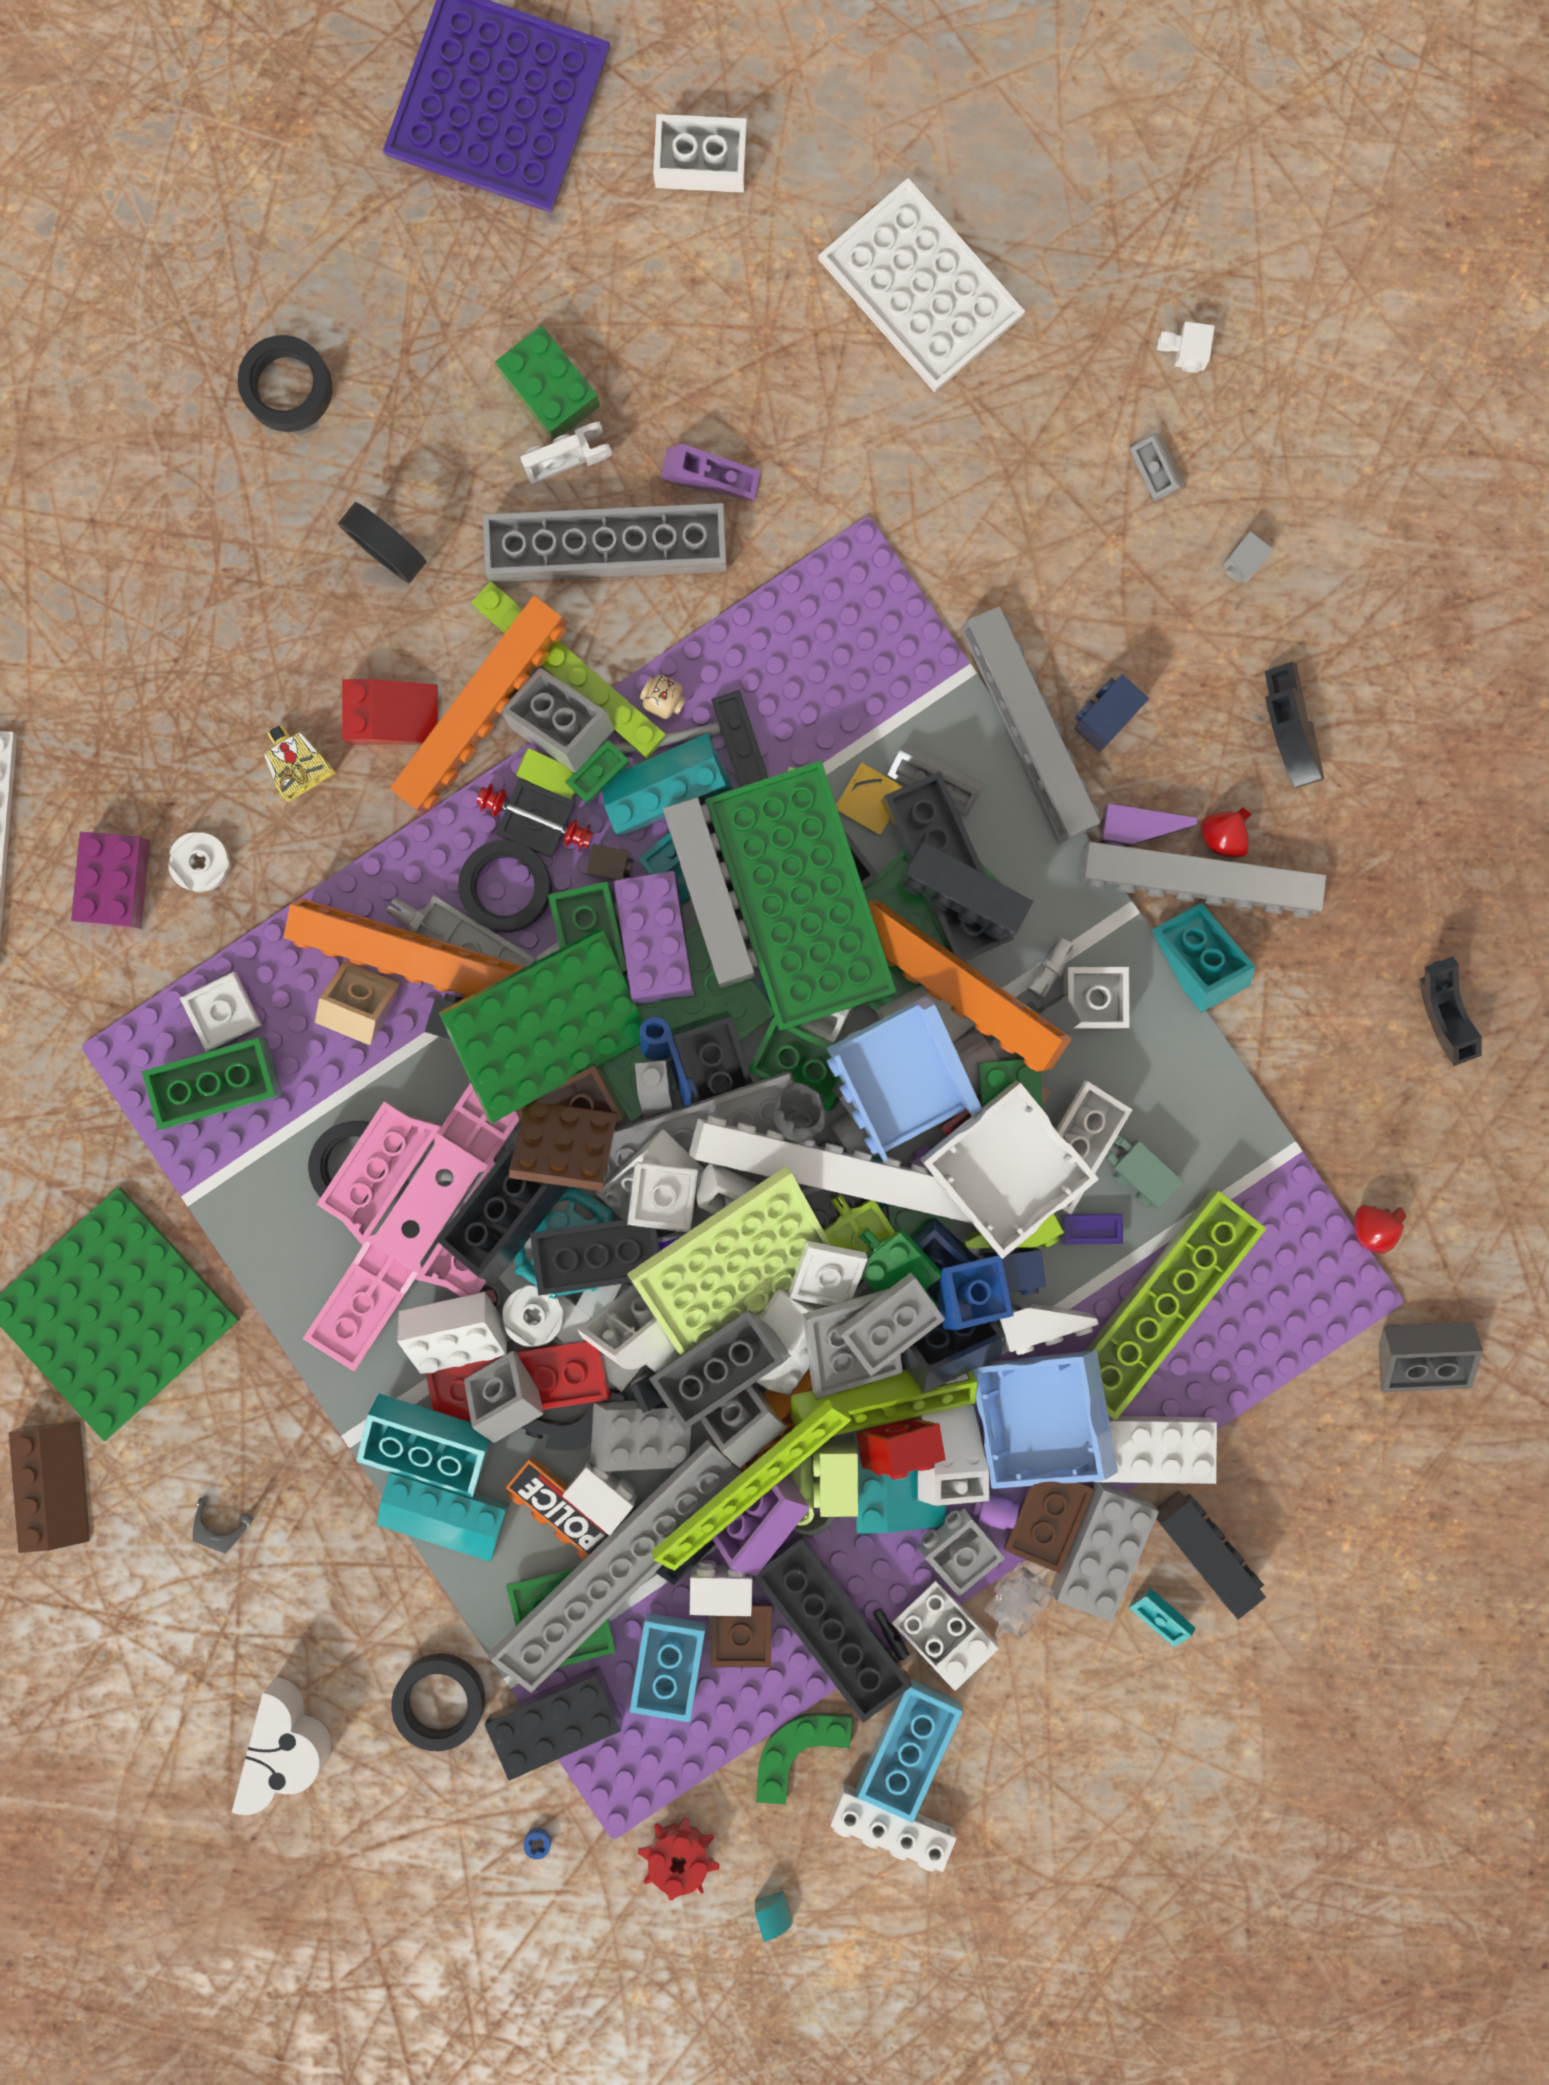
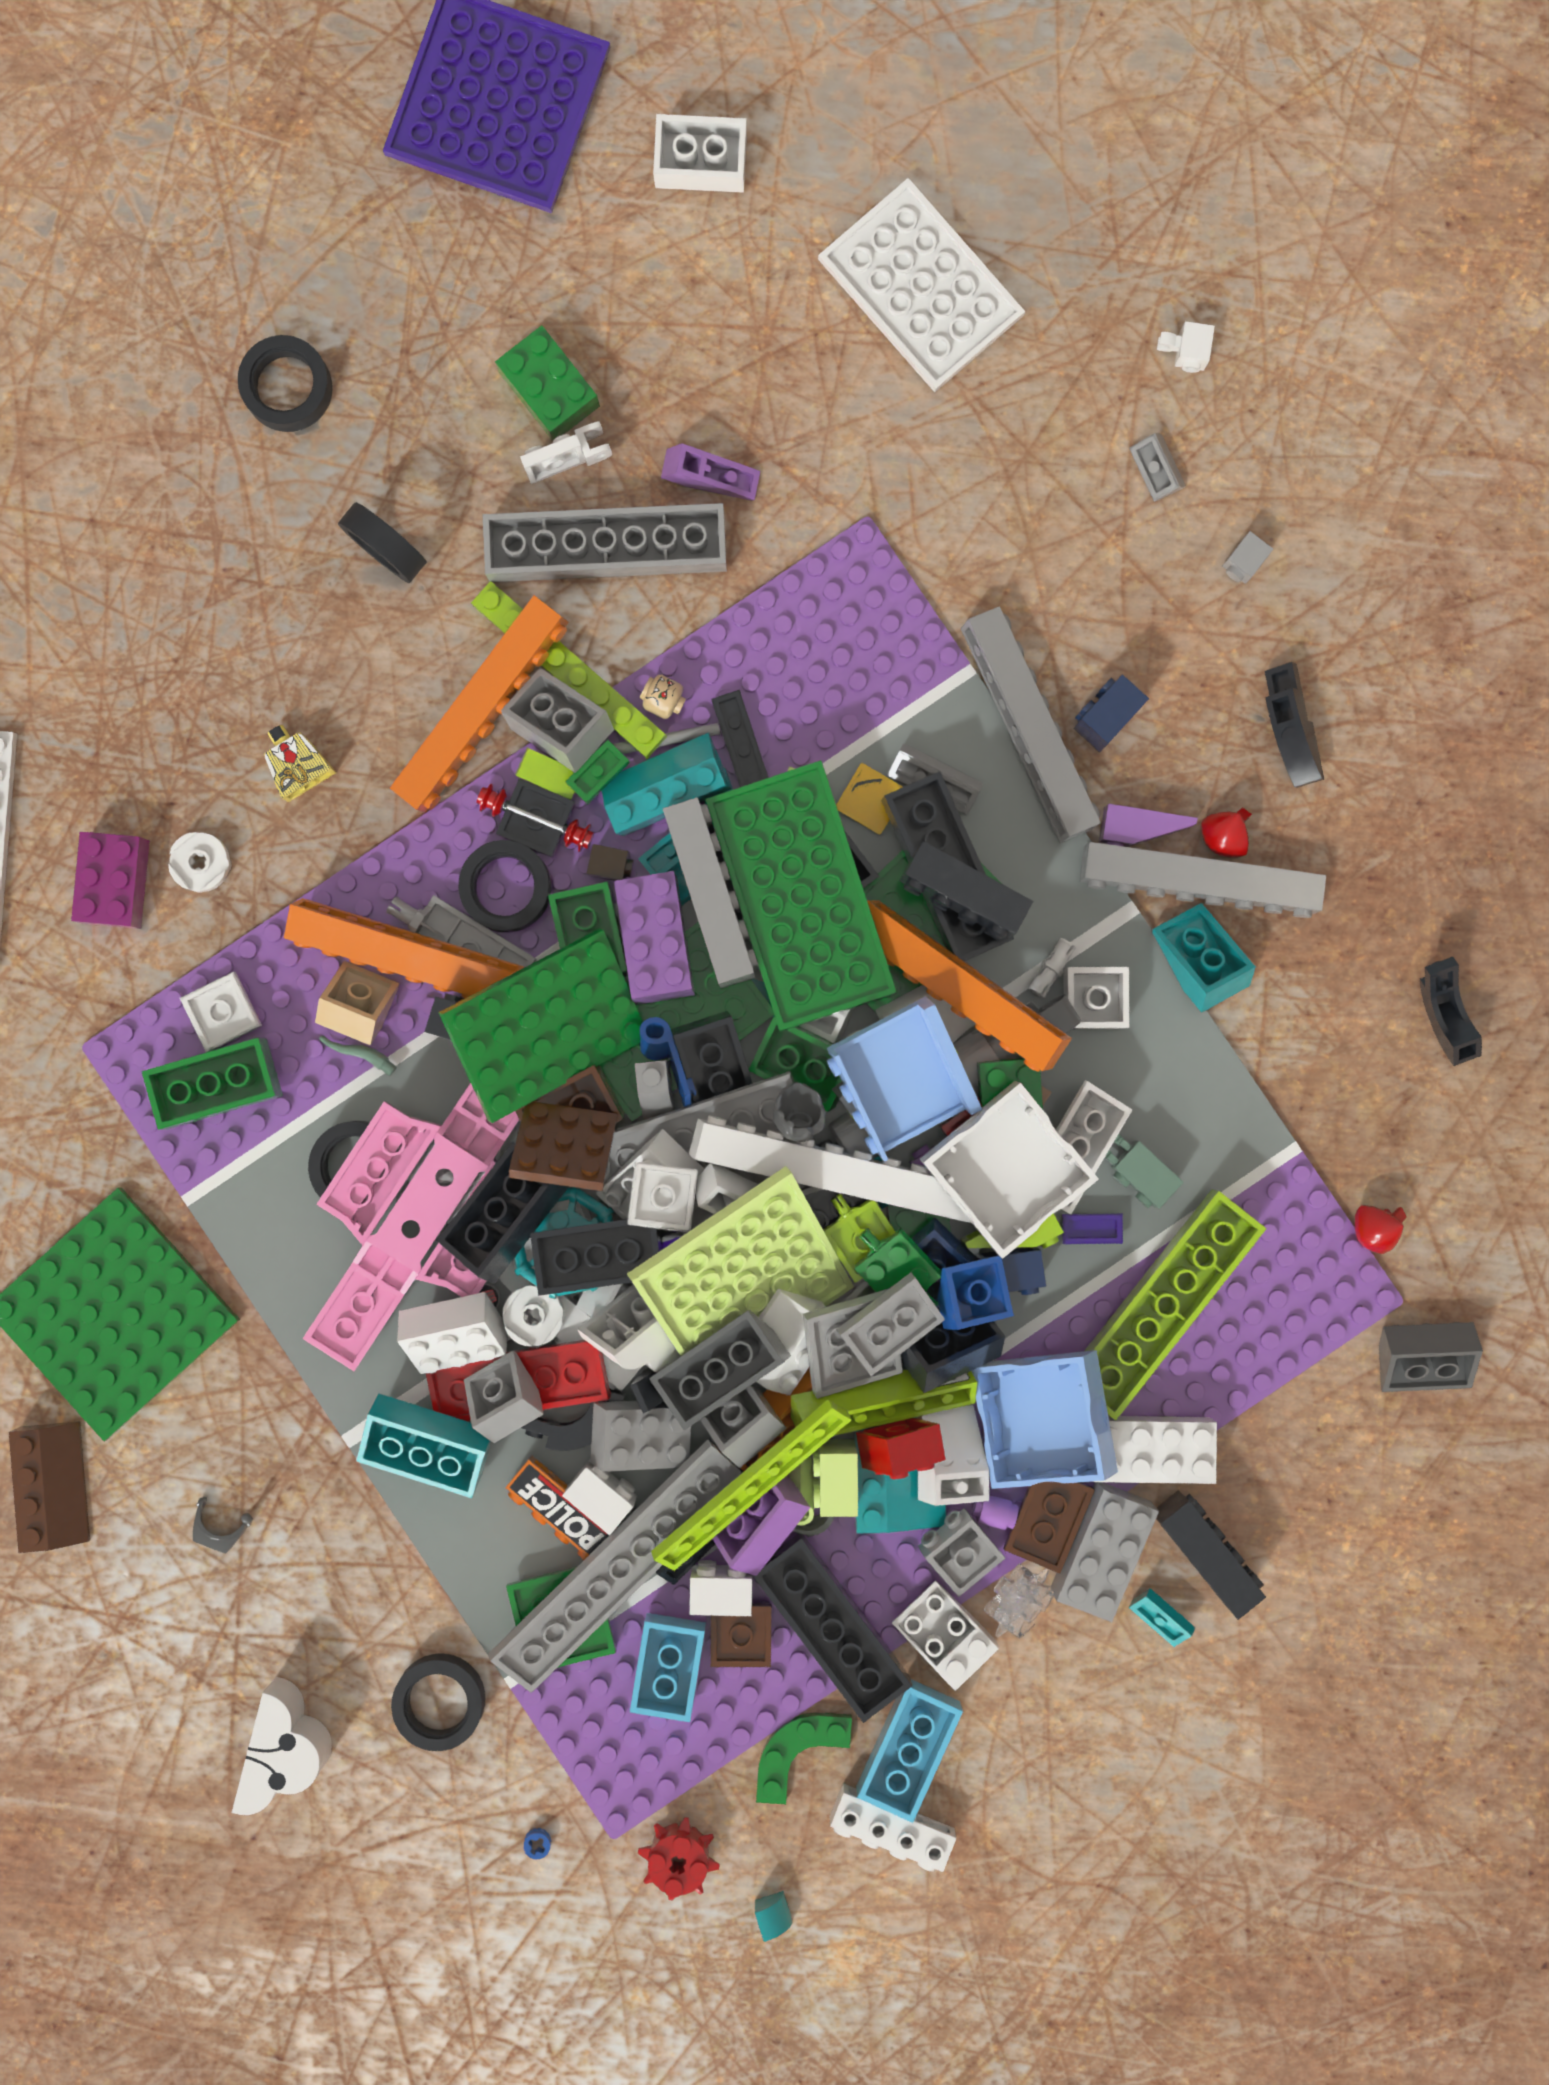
(373, 1056): none -> sand green animal
(388, 712): red slope -> none
(442, 1516): teal slope -> none
(553, 1723): black brick -> none
(827, 1274): white plate -> none
(891, 1635): black pin -> none
(1040, 1324): white slope -> none

